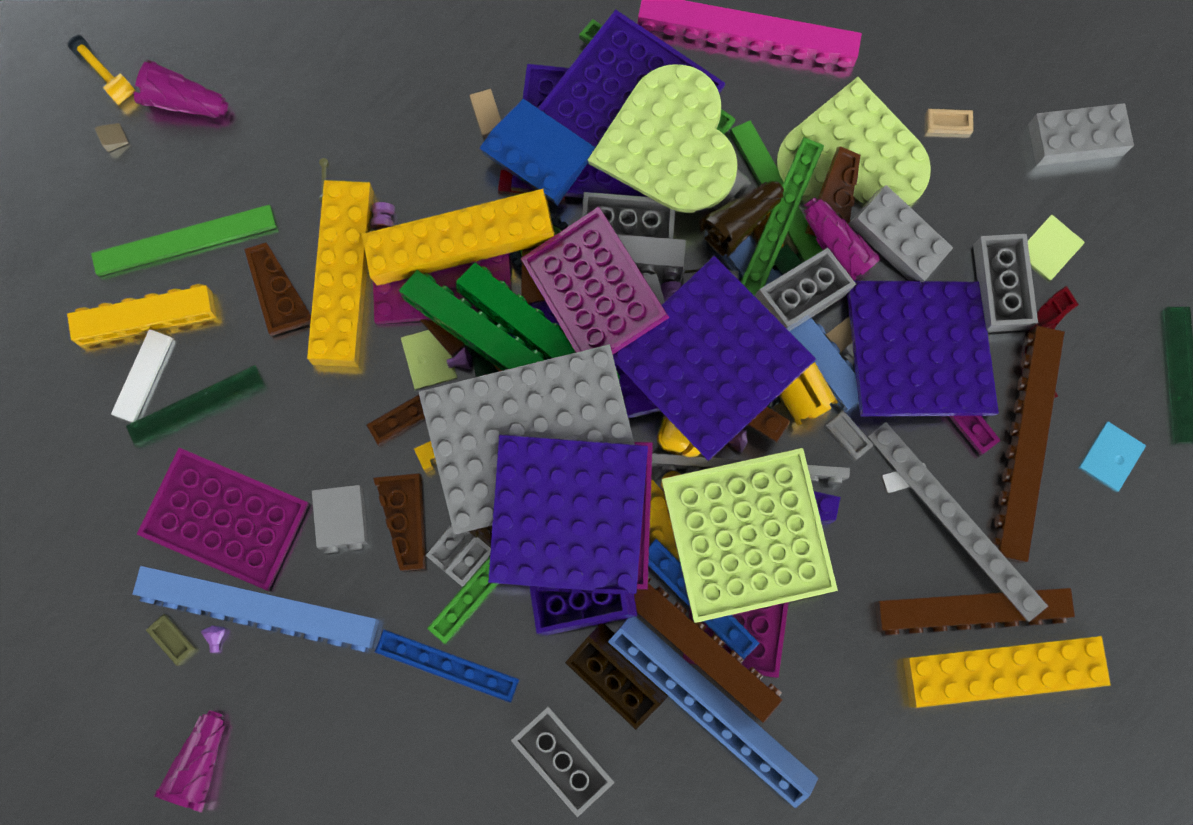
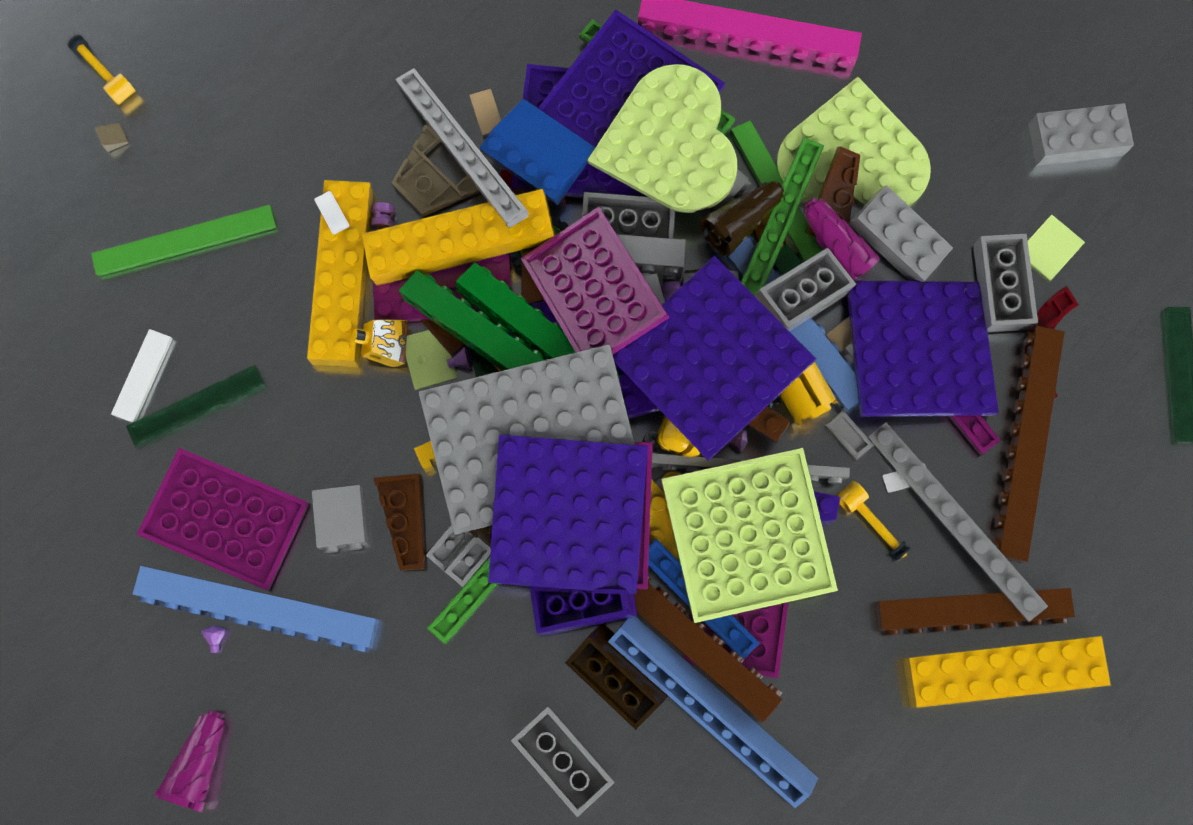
(140, 315): yellow brick -> none
(171, 639): olive tile -> none
(174, 92): magenta cone -> none
(277, 296): reddish brown wing -> none
(323, 163): olive hinge -> none
(331, 212): none -> white sticker
(383, 341): none -> torso
(397, 420): reddish brown tile -> none
(426, 184): none -> dark tan wing
(447, 665): blue tile -> none
(462, 148): none -> light grey plate
(649, 437): none -> light grey hinge
(853, 498): none -> yellow piece
(949, 121): tan tile -> none
(1112, 456): medium azure piece -> none

